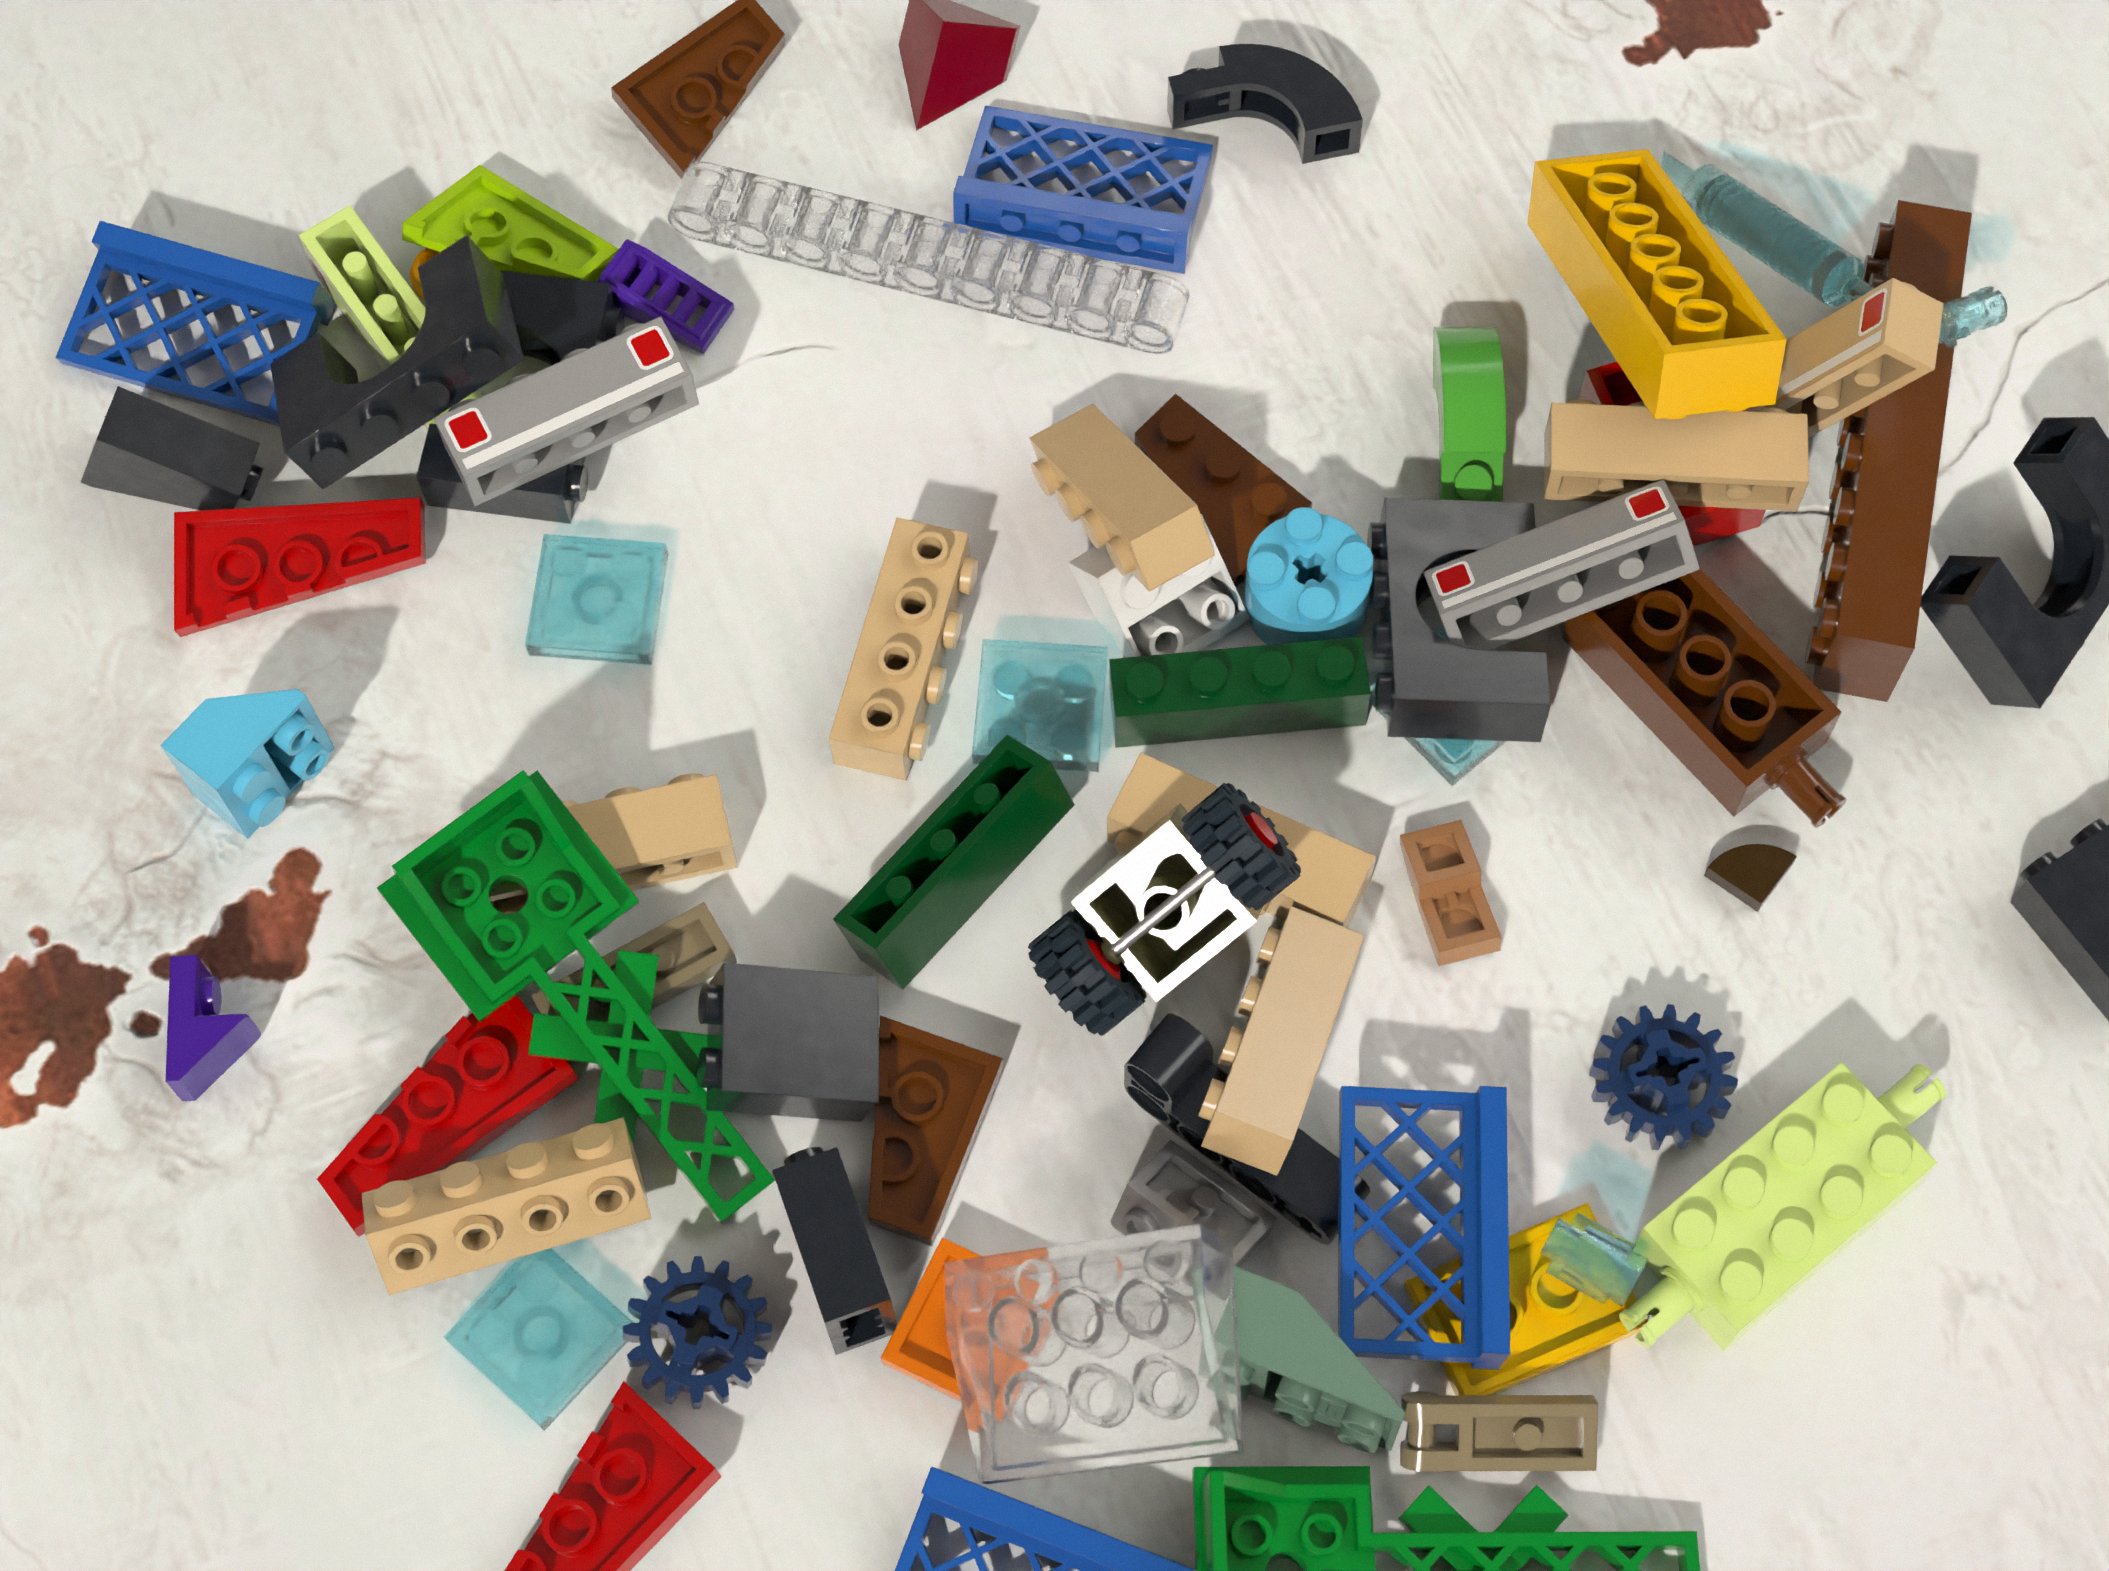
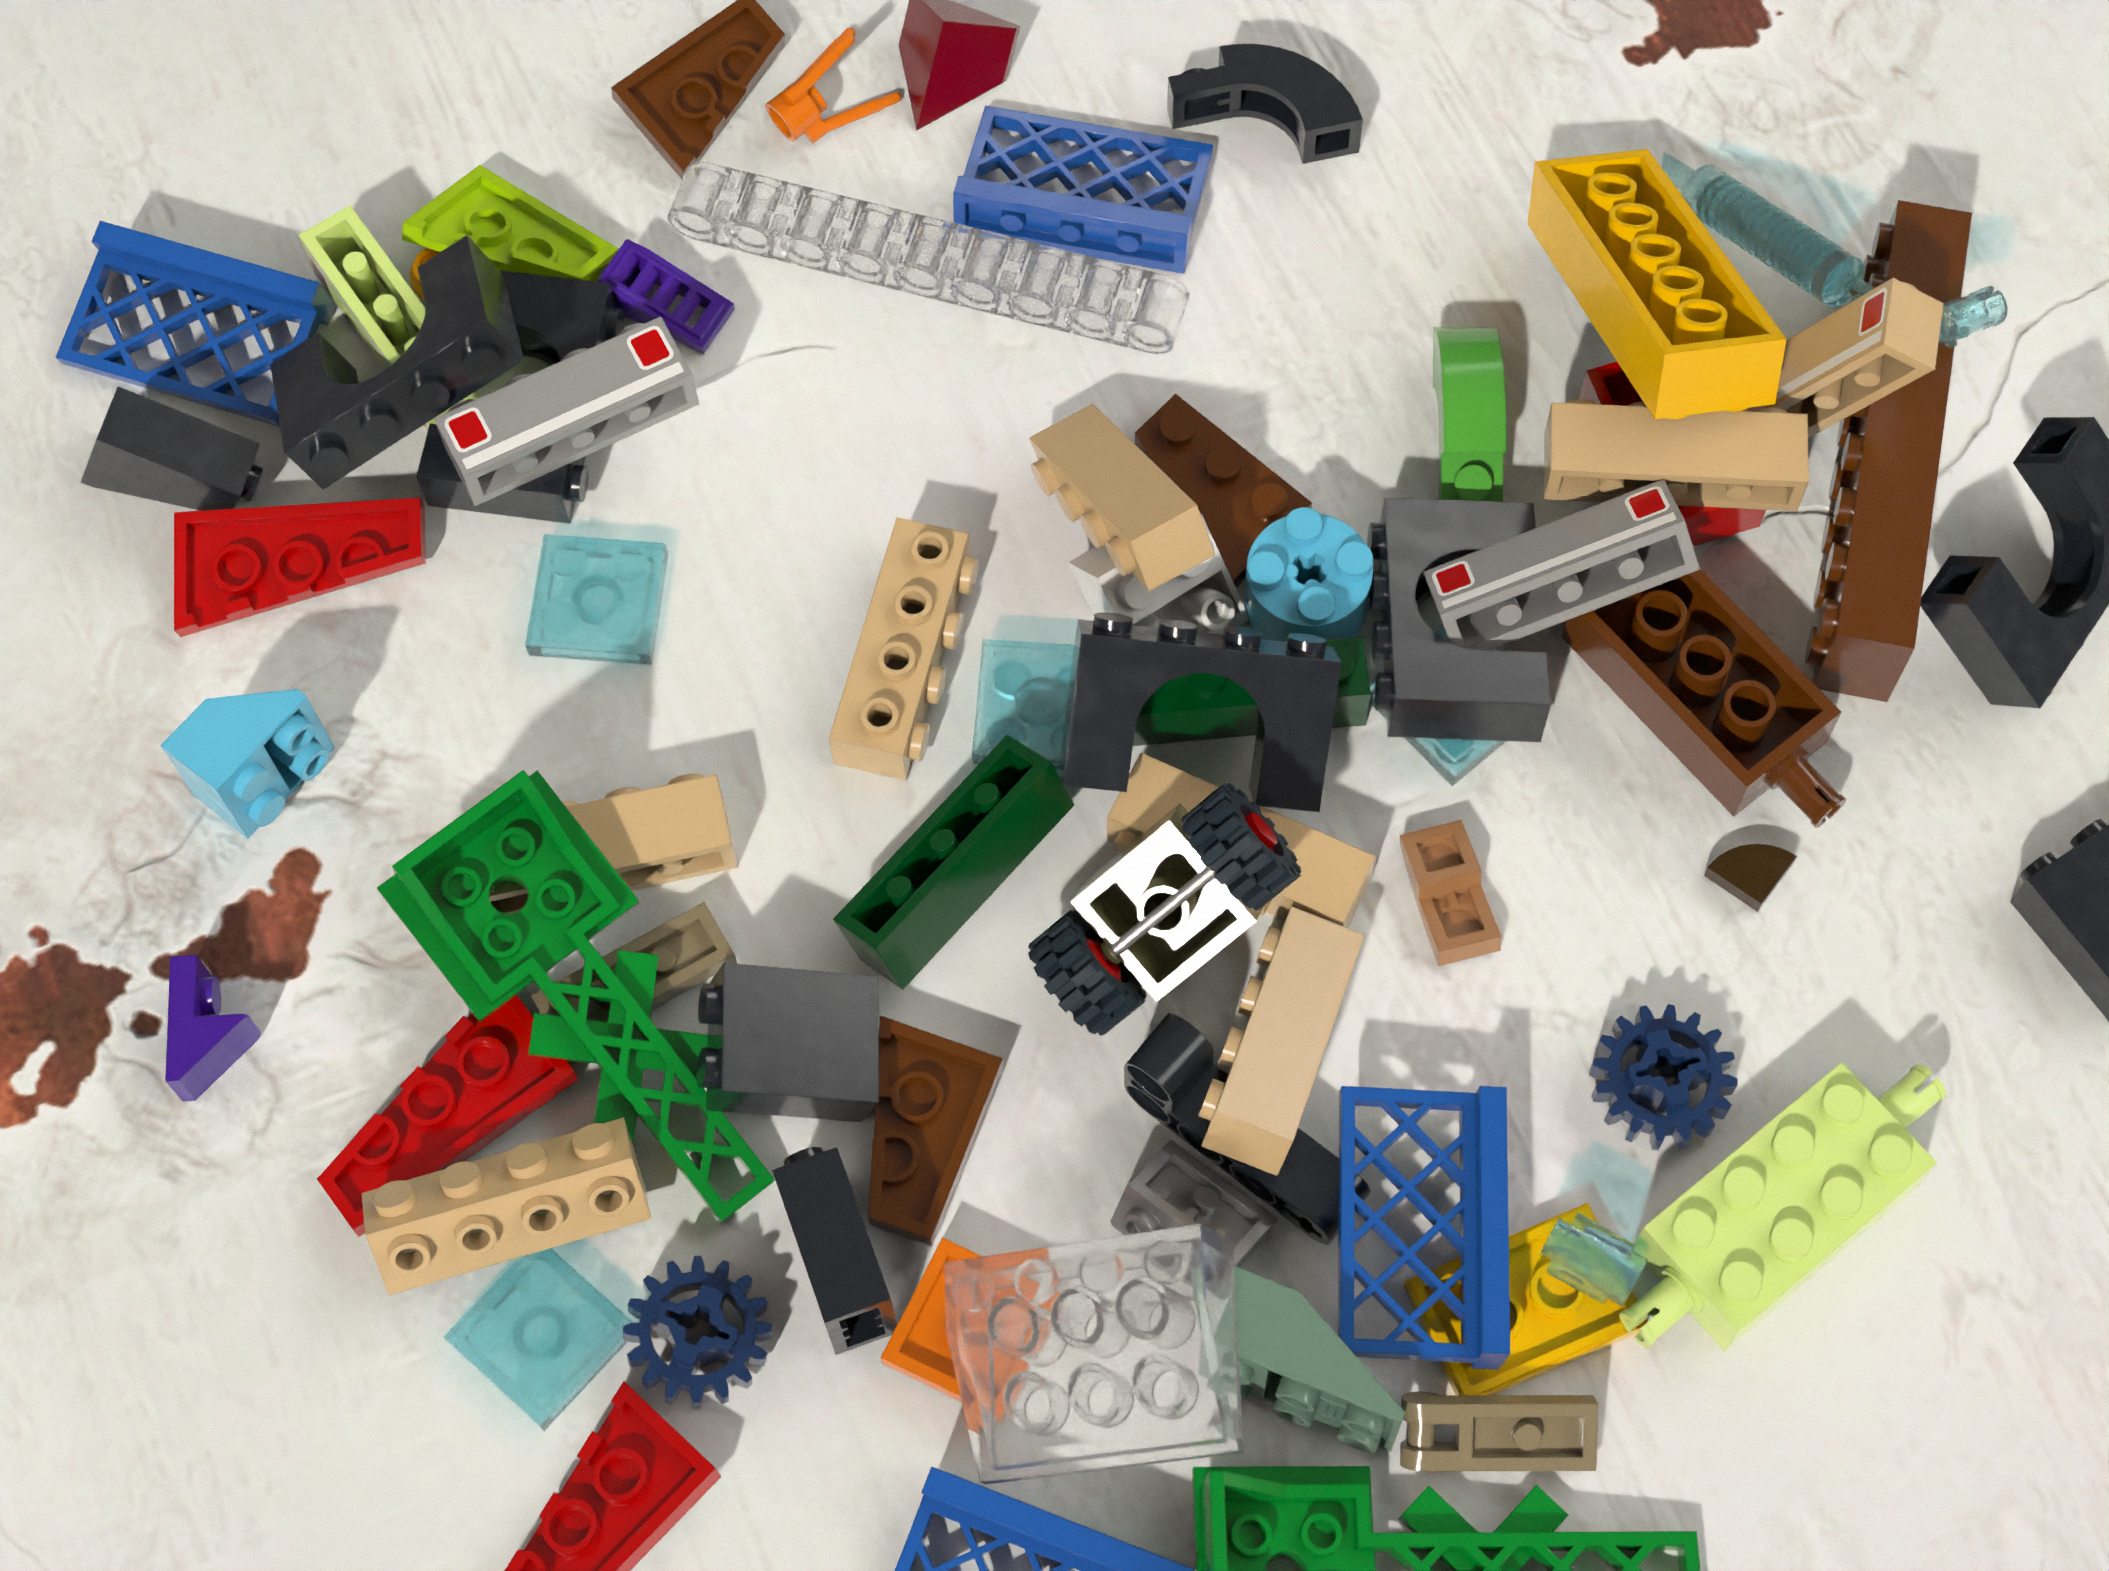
(800, 105): none -> orange plant
(1125, 663): none -> black arch

